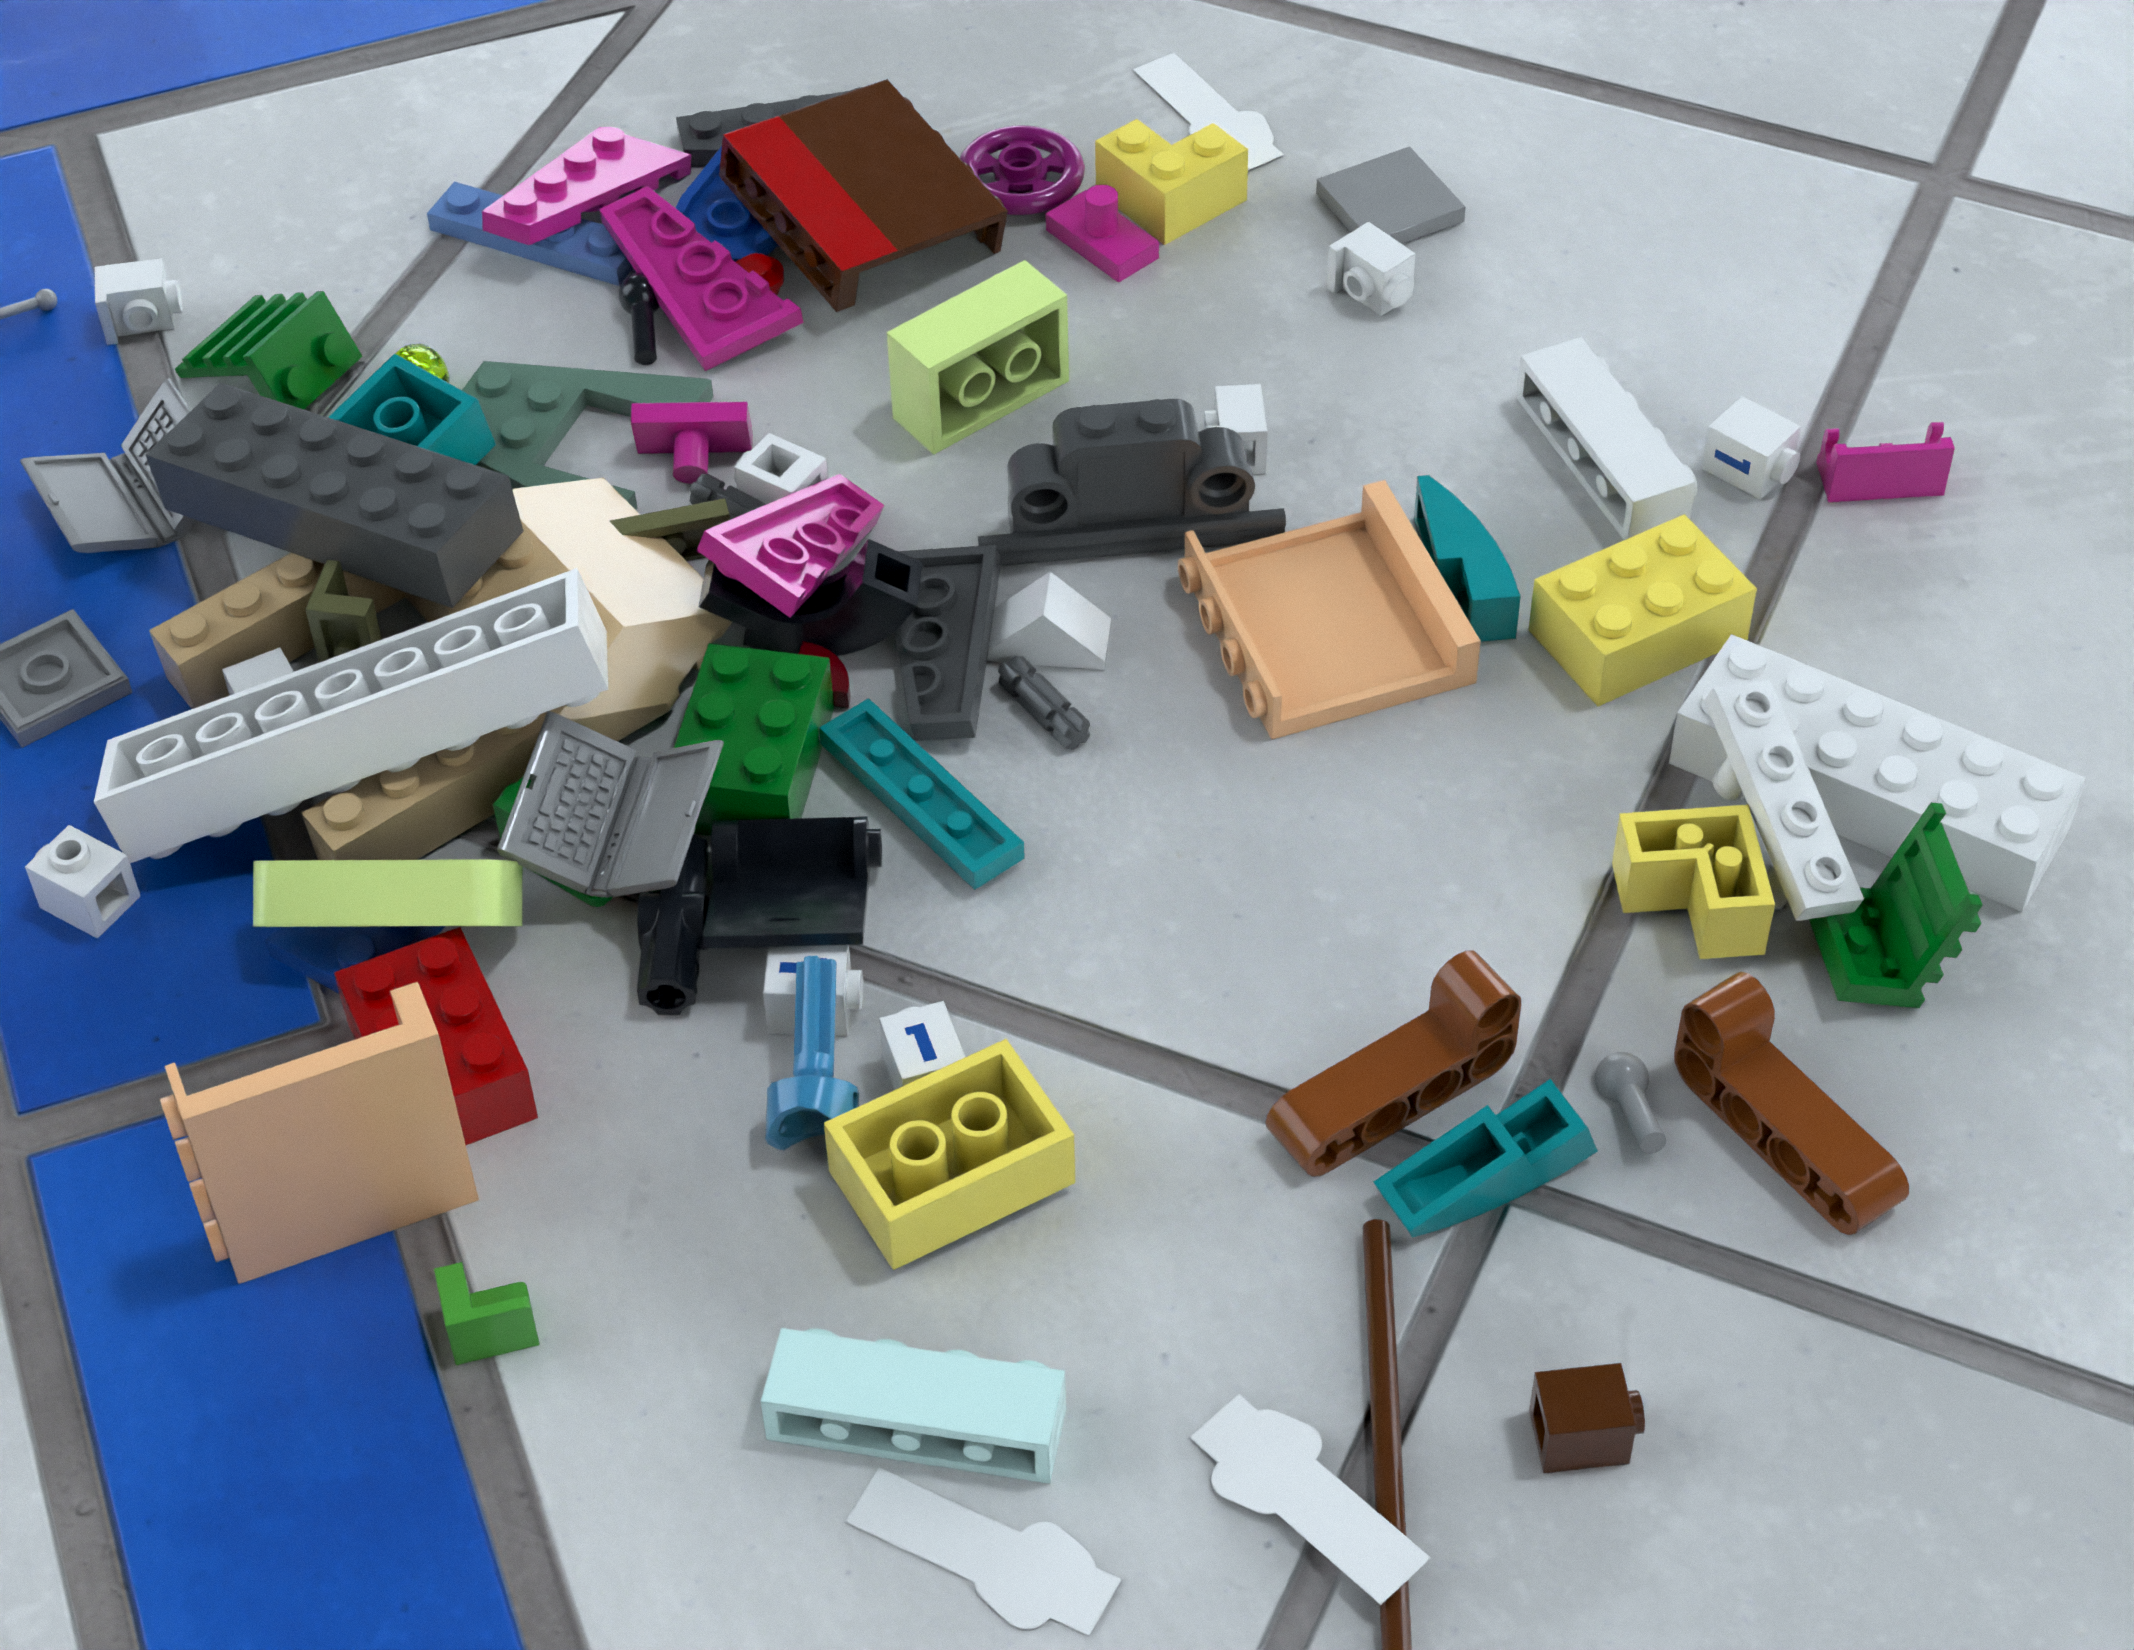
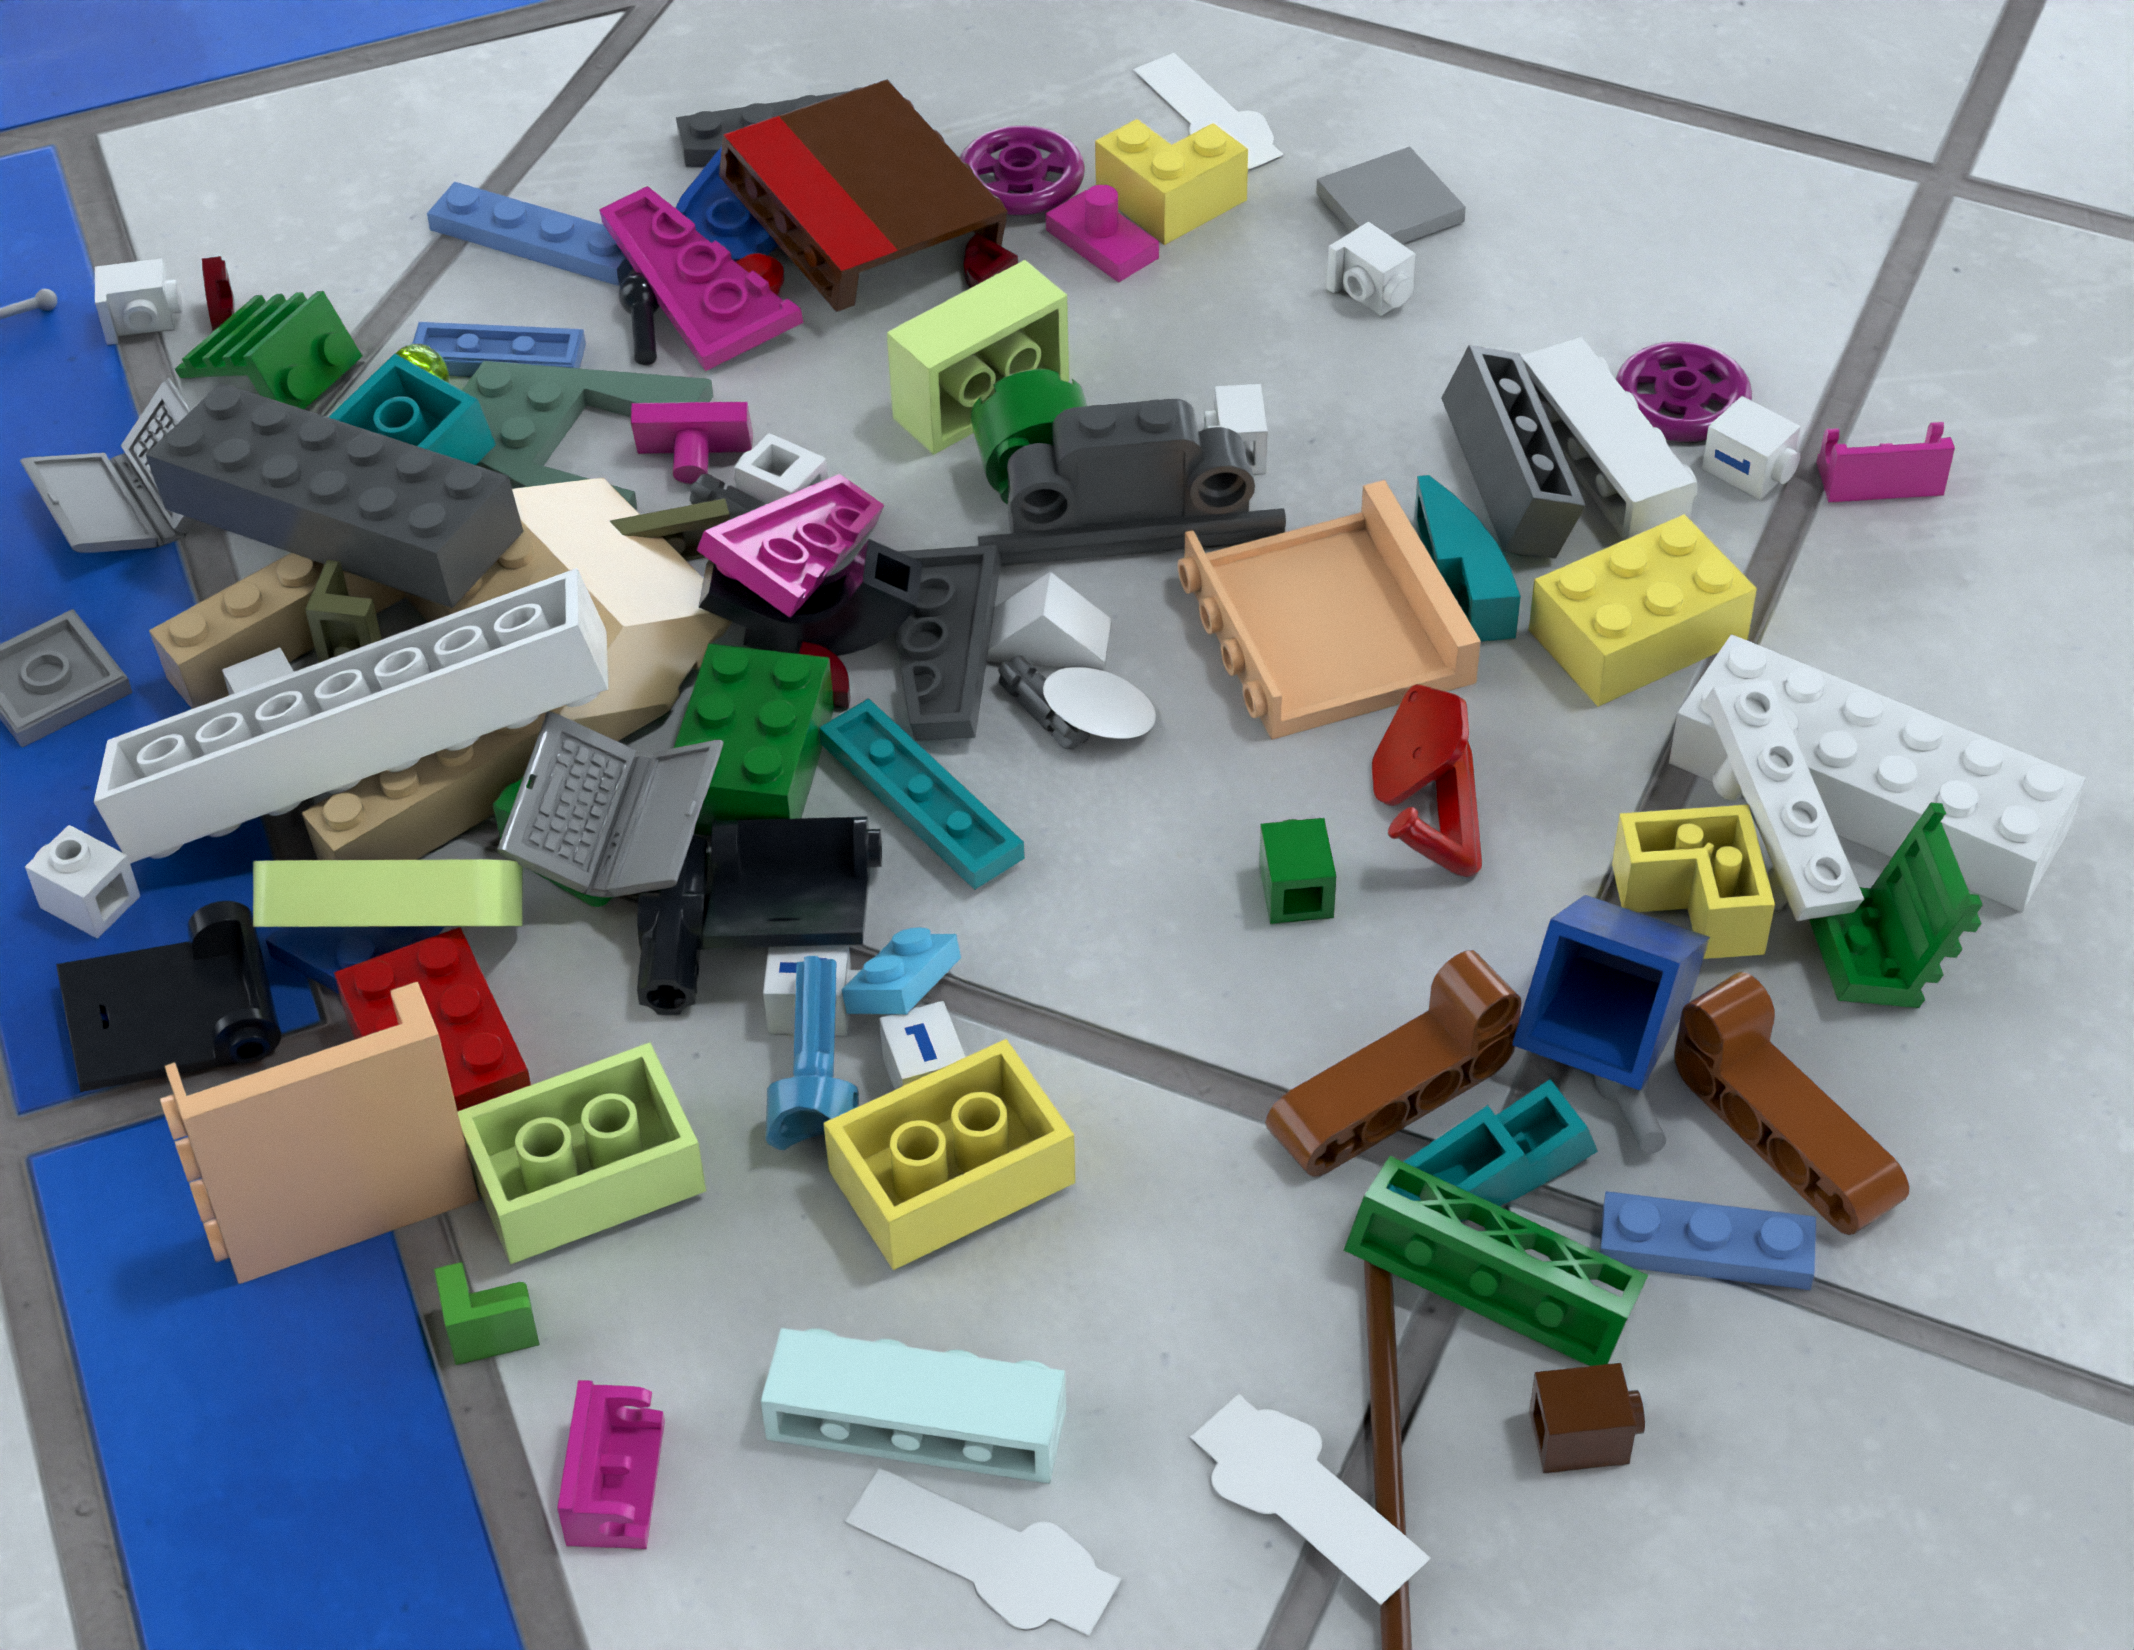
(172, 1003): none -> black door
(217, 291): none -> dark red tile
(468, 345): none -> medium blue tile
(581, 181): wing -> none
(581, 1152): none -> yellowish green brick
(610, 1467): none -> dark pink hinge
(901, 972): none -> medium azure plate
(985, 259): none -> dark red tile
(1018, 416): none -> green brick
(1099, 702): none -> white sticker
(1297, 870): none -> green brick
(1425, 745): none -> red piece
(1490, 1267): none -> green fence
(1512, 452): none -> dark grey brick
(1609, 990): none -> blue slope
(1683, 388): none -> magenta plate
(1709, 1240): none -> medium blue plate

